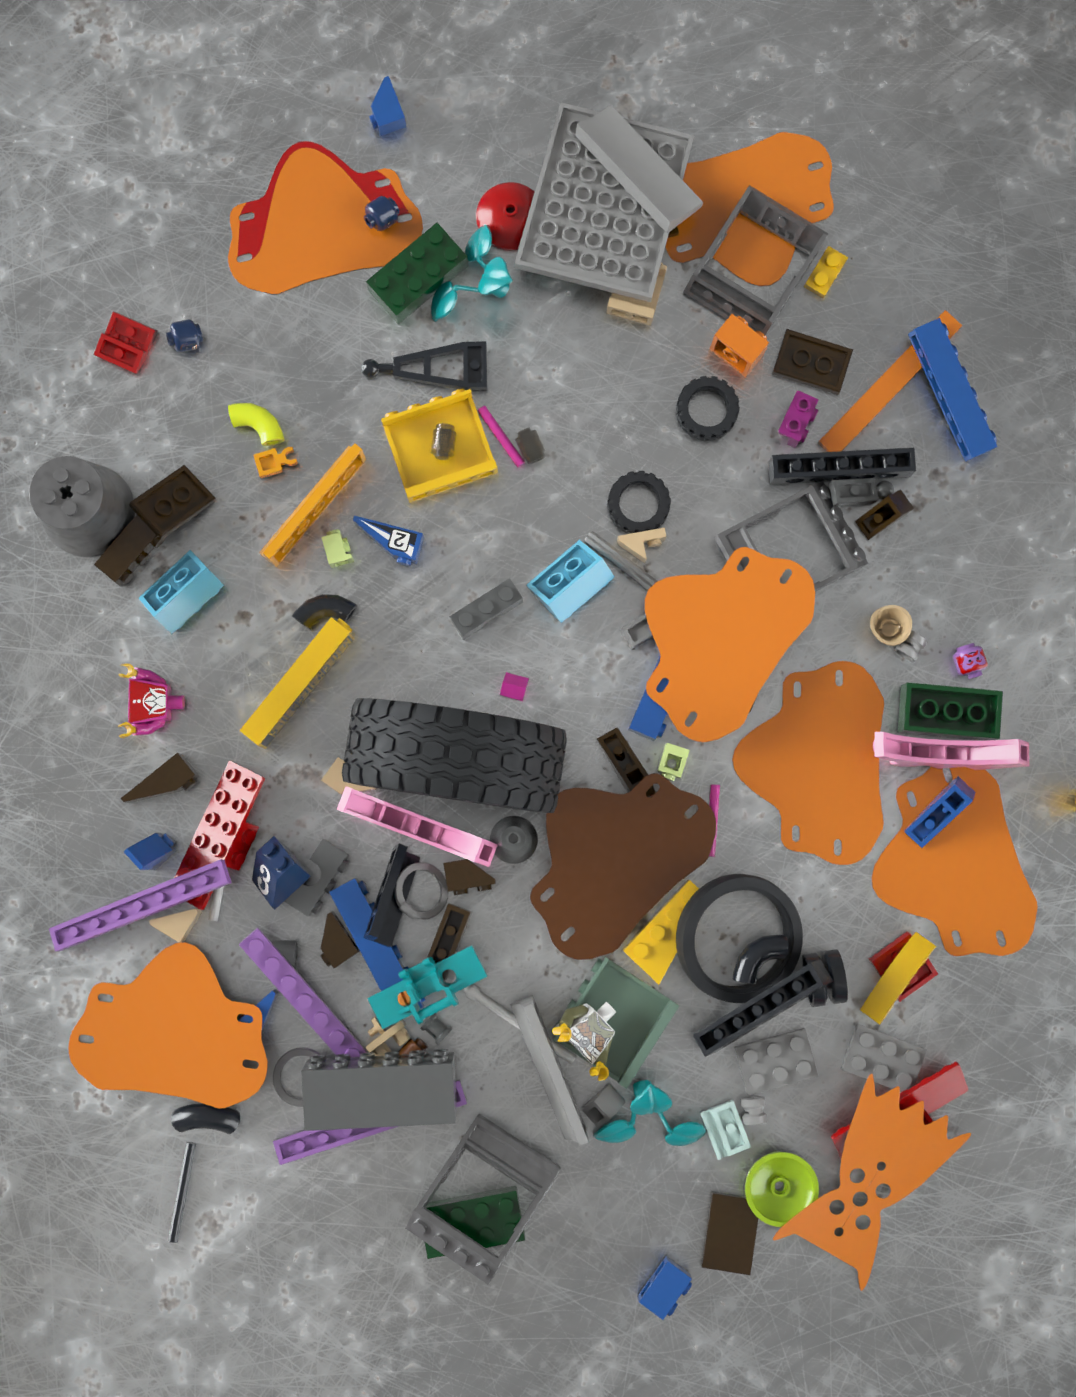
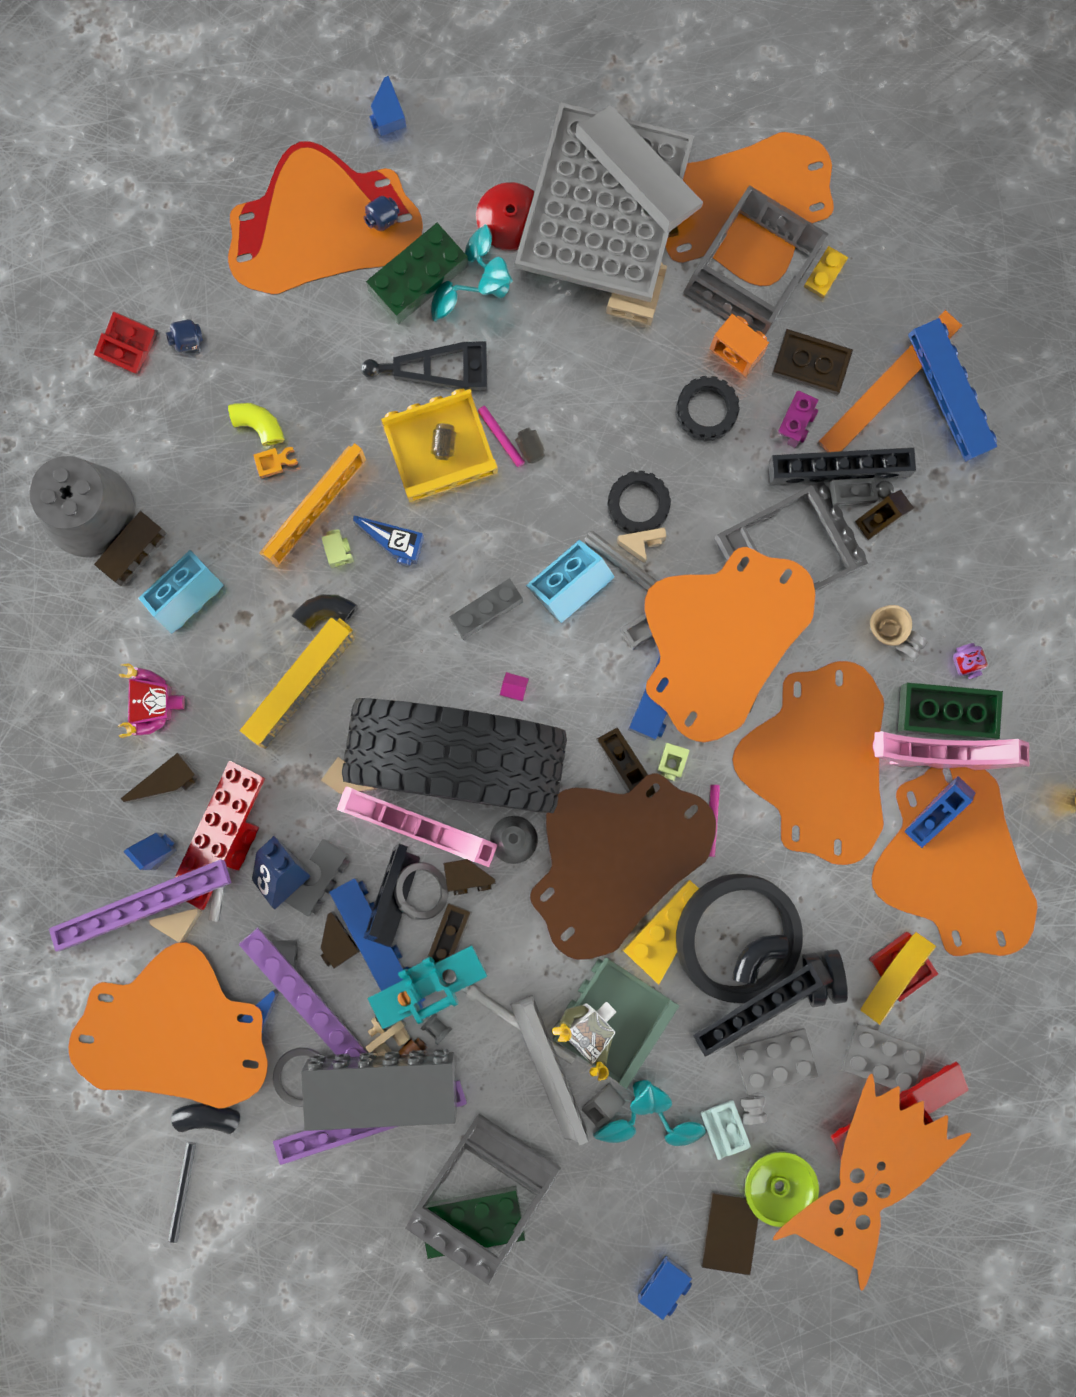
(172, 502): dark brown tile -> none

